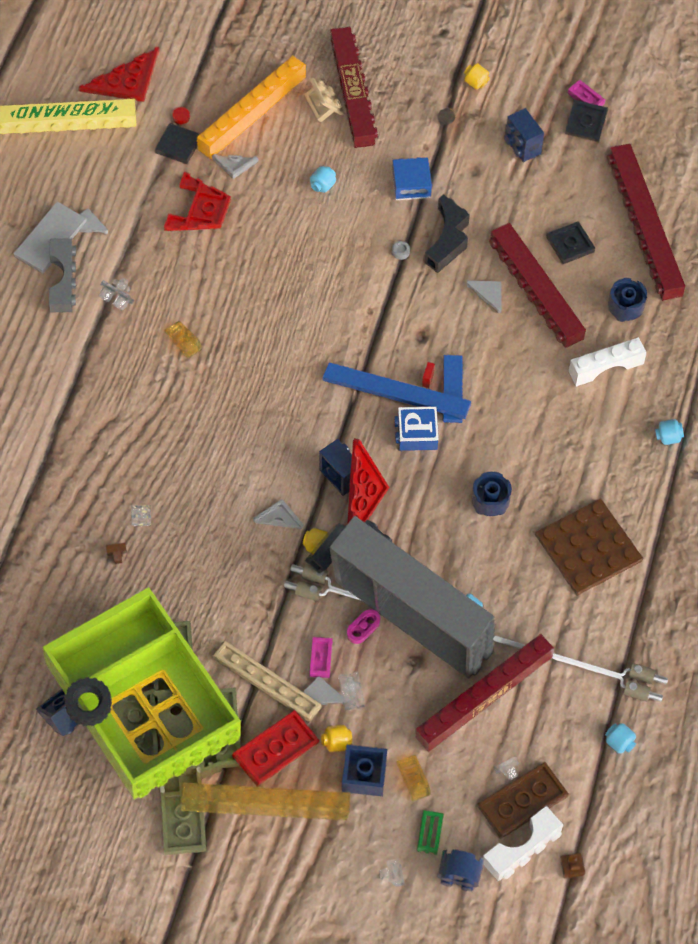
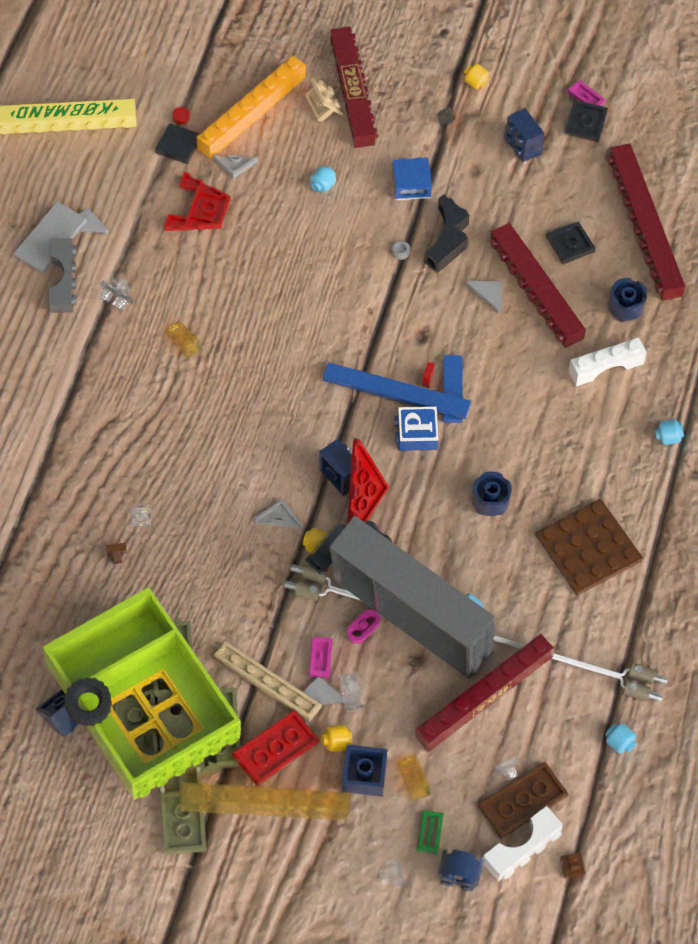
(125, 80): red tile -> none

